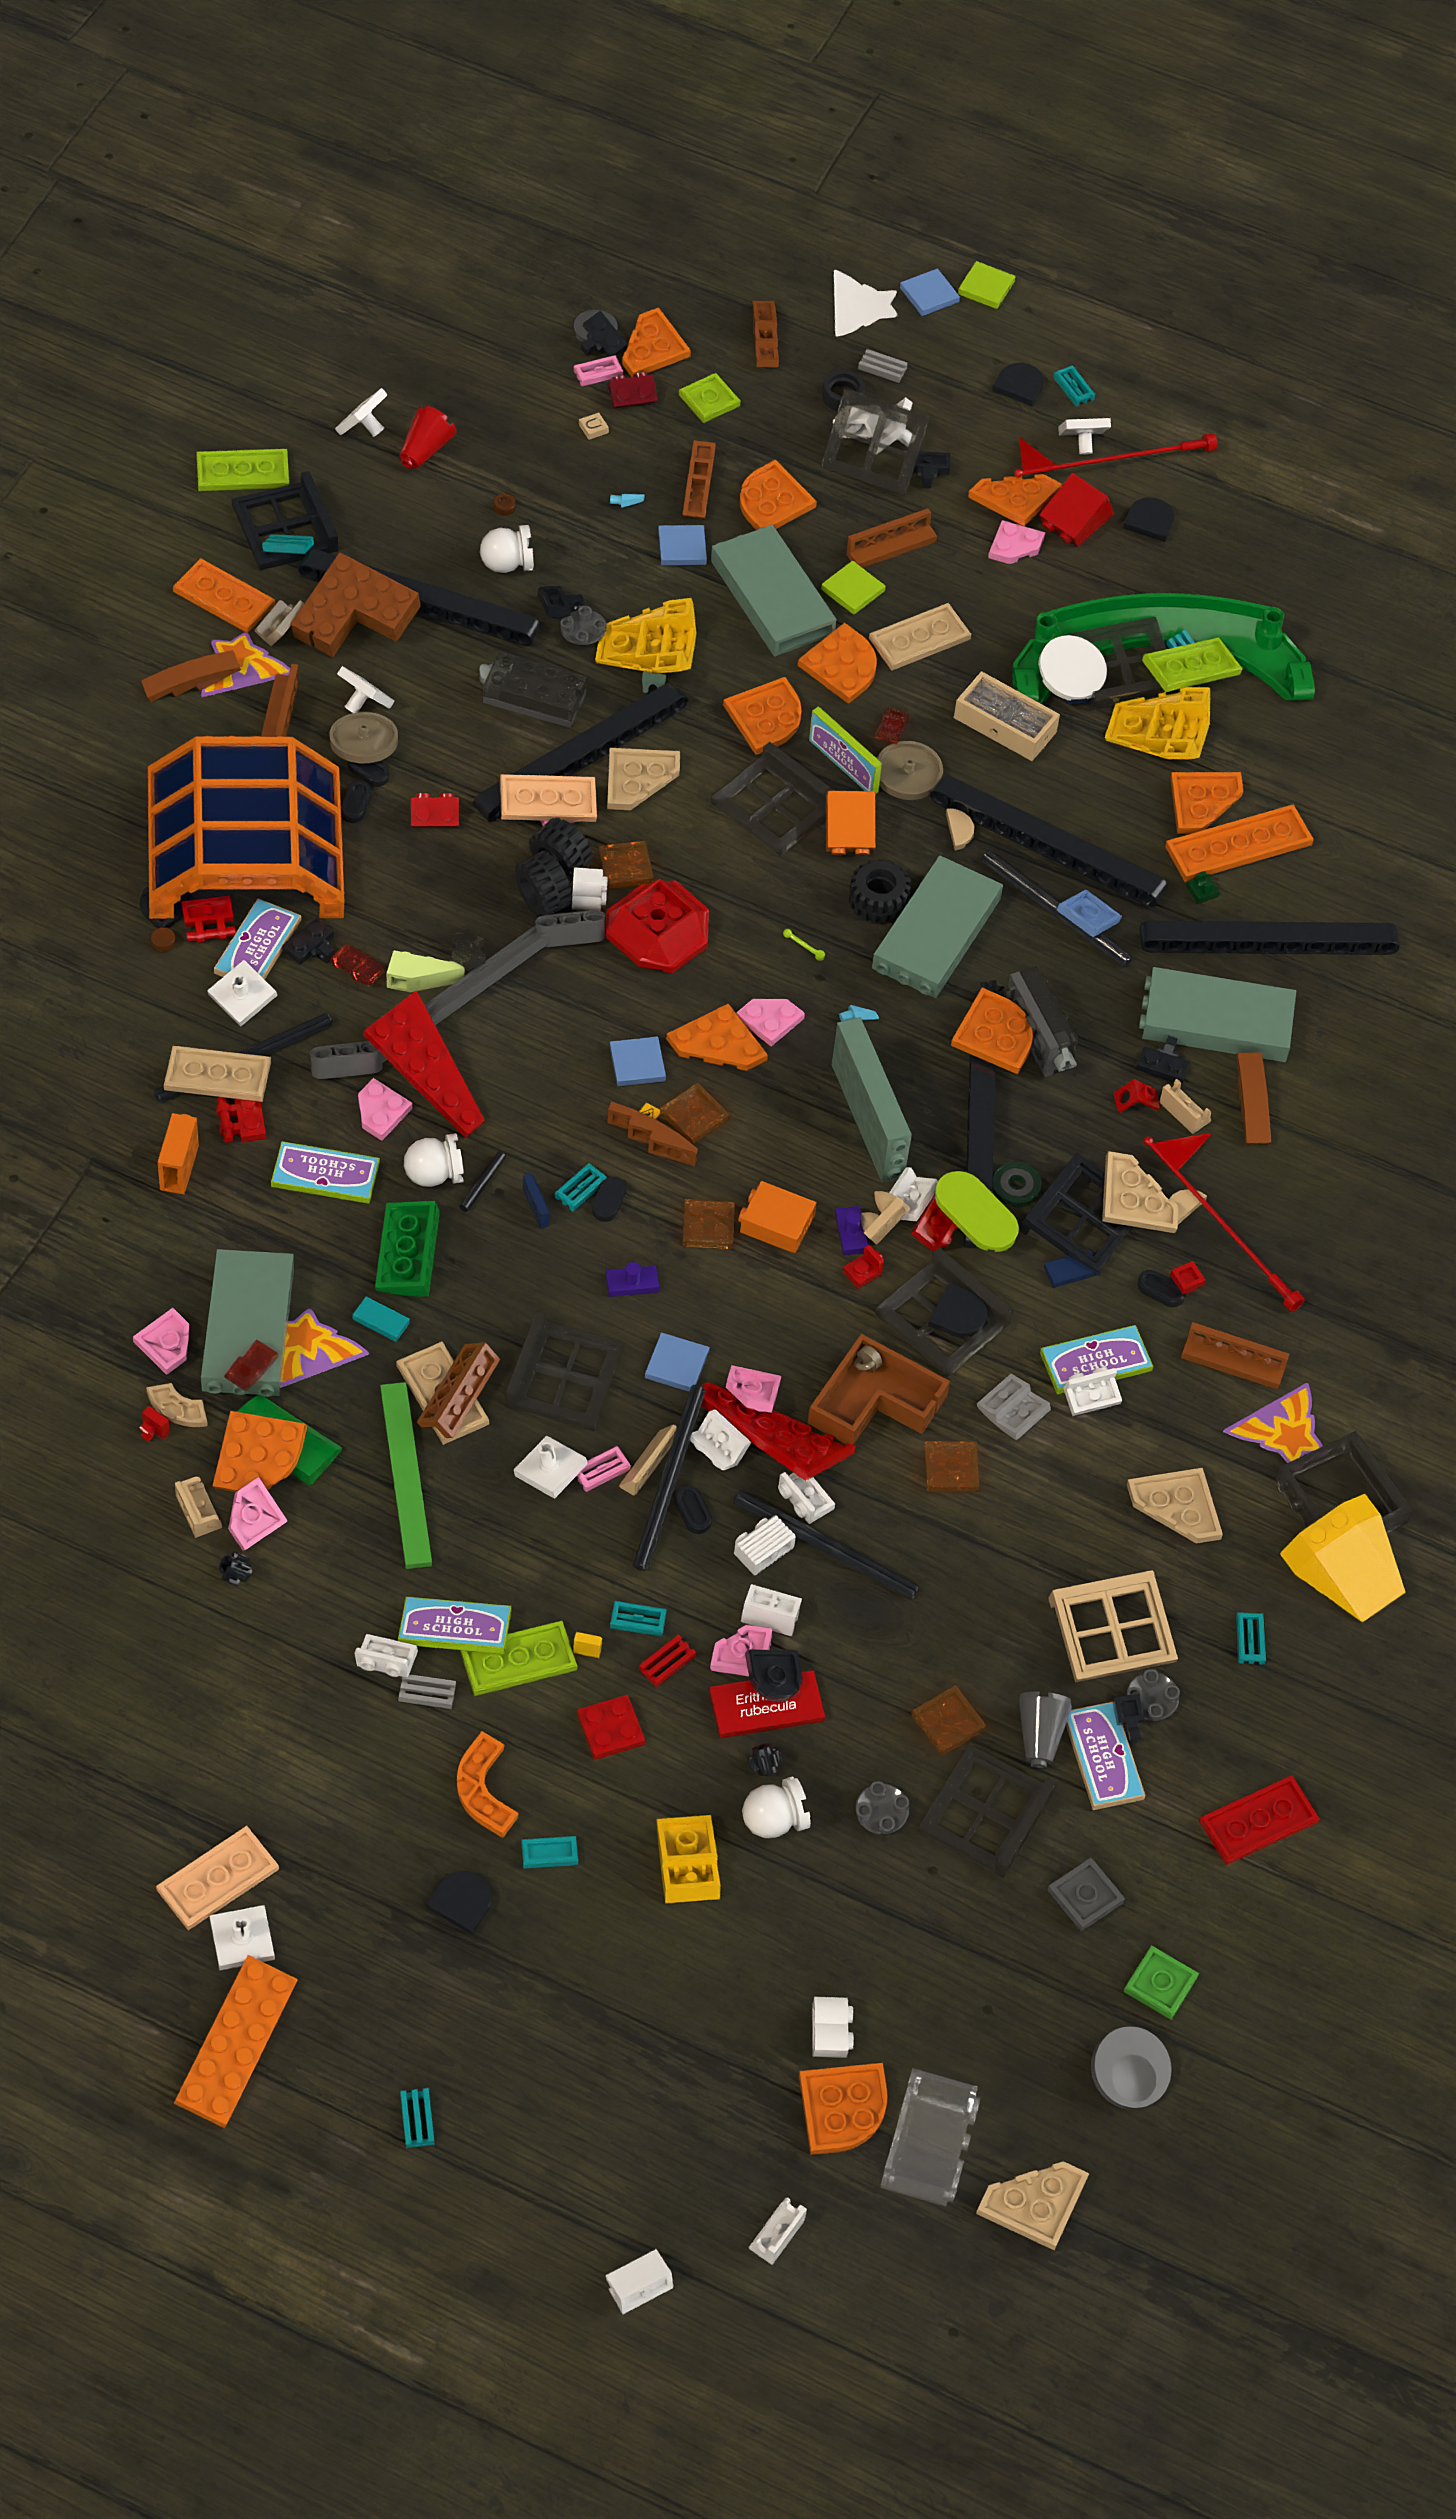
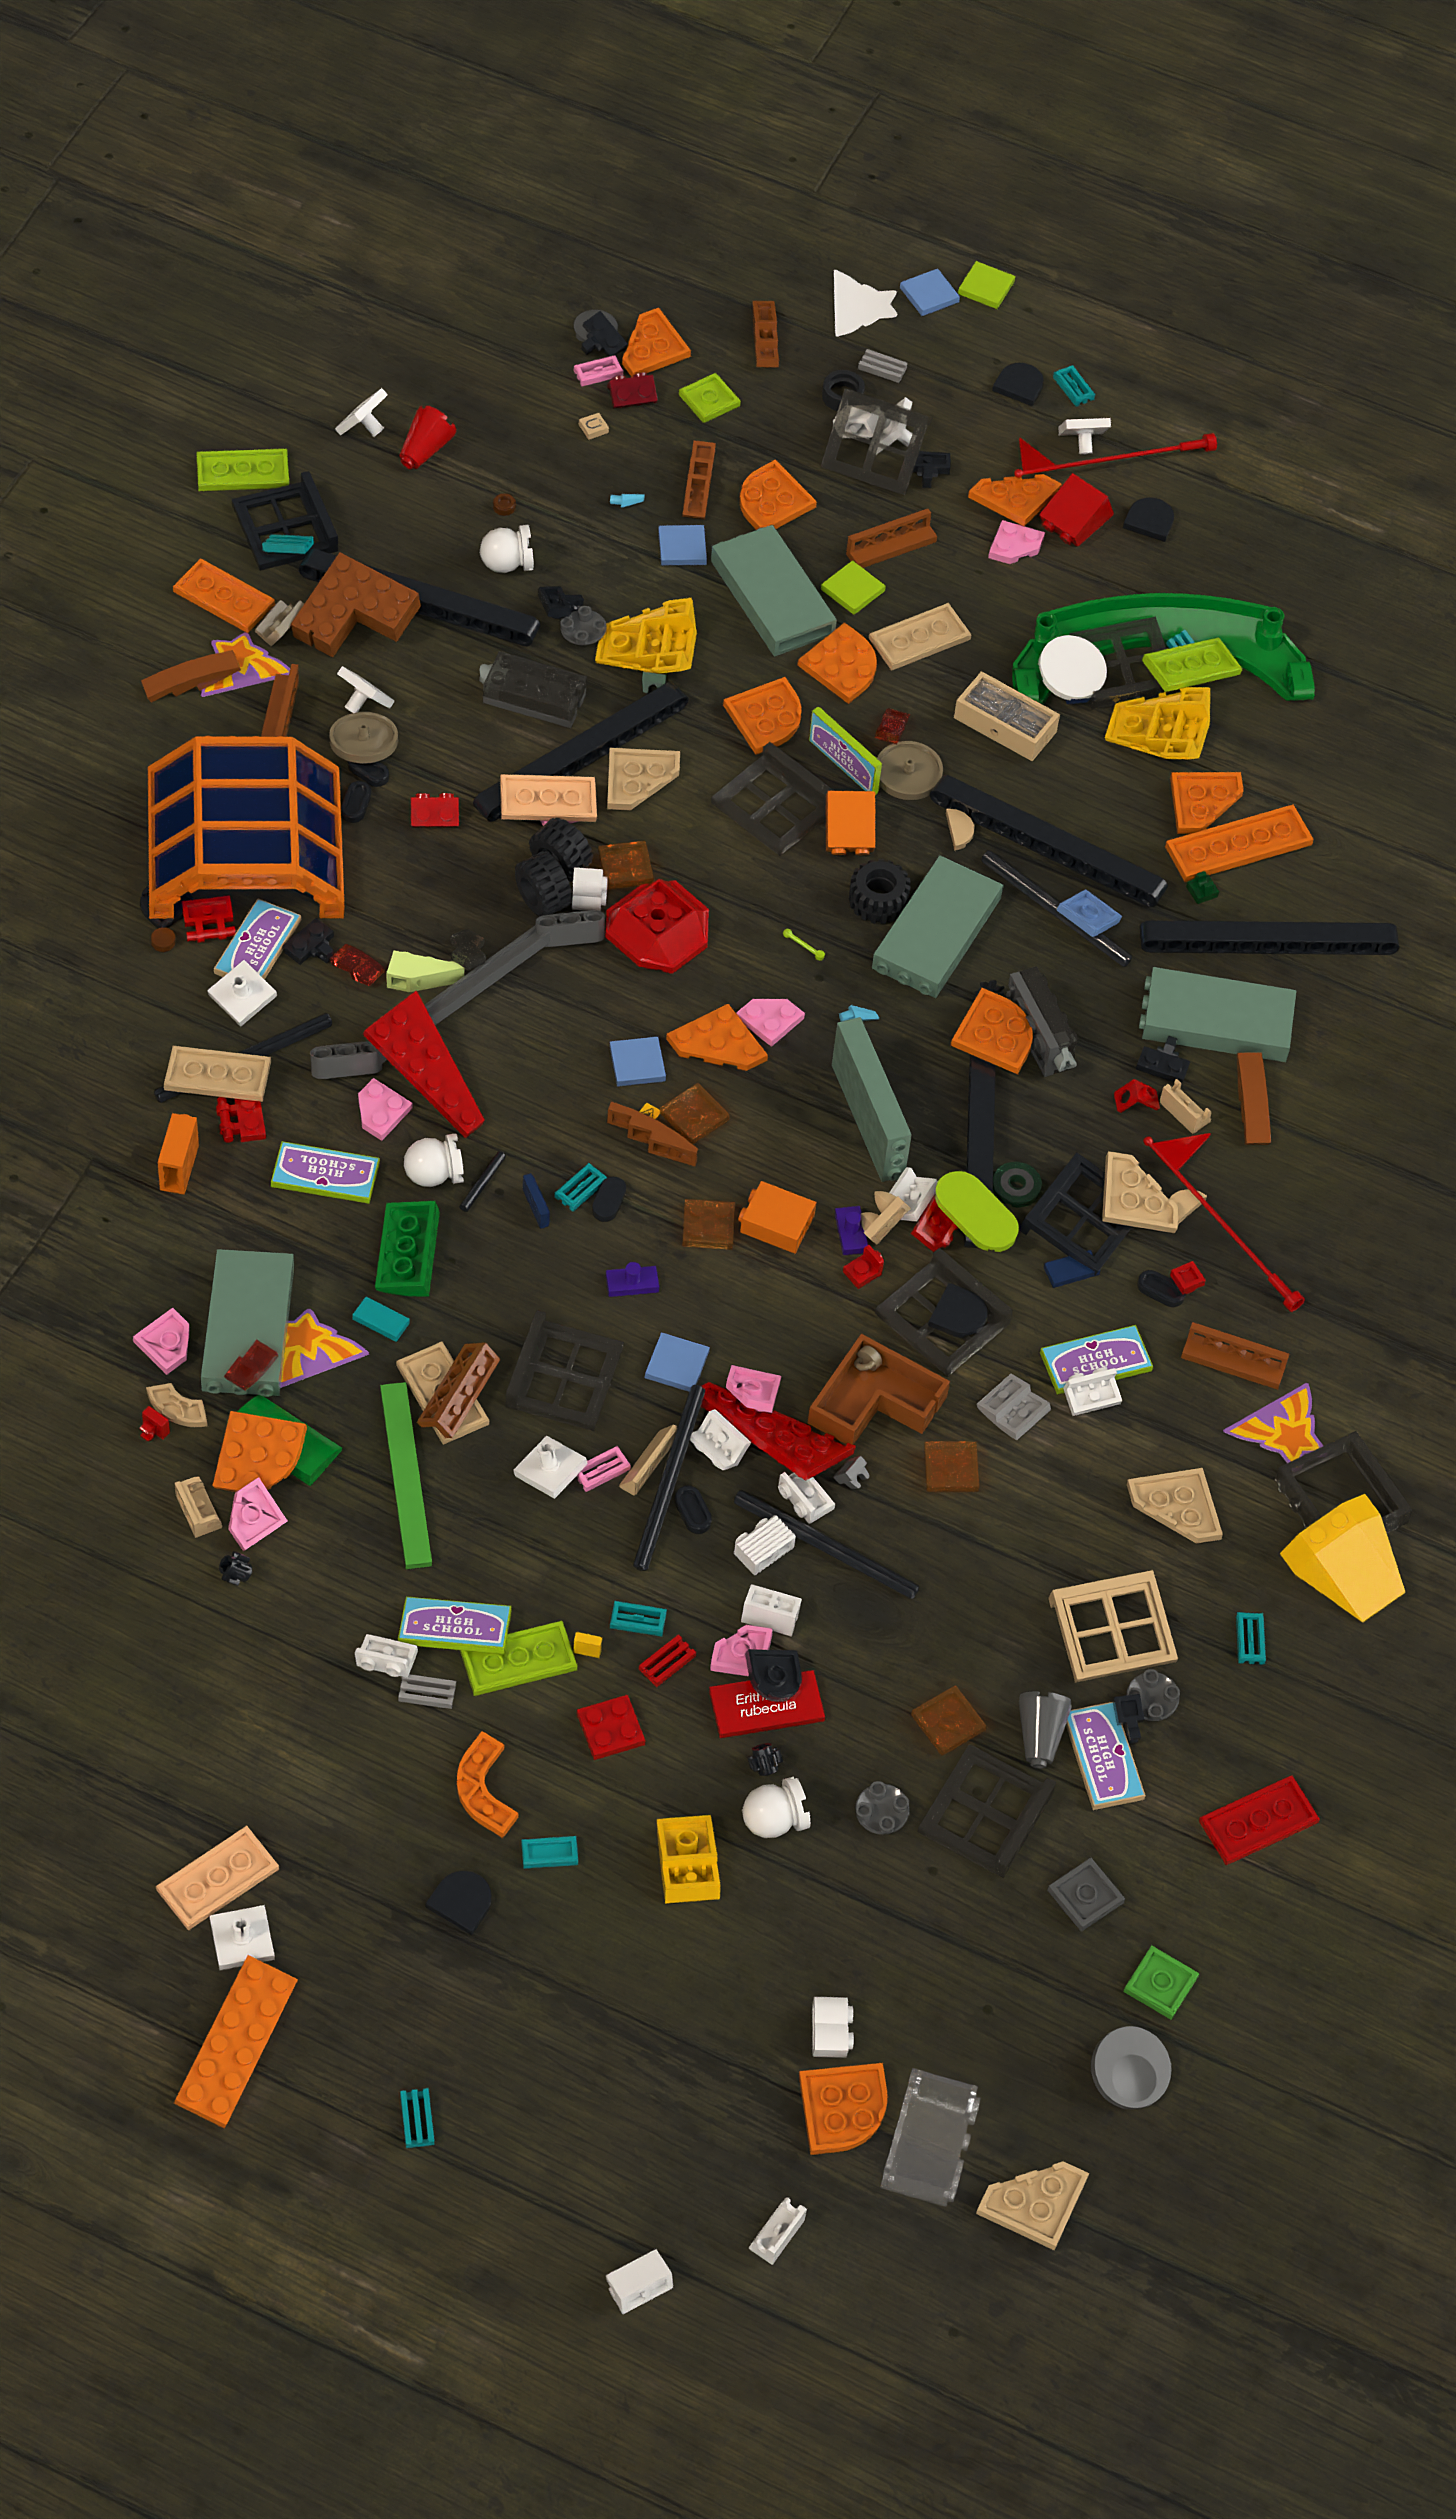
(849, 1471): none -> dark grey tile

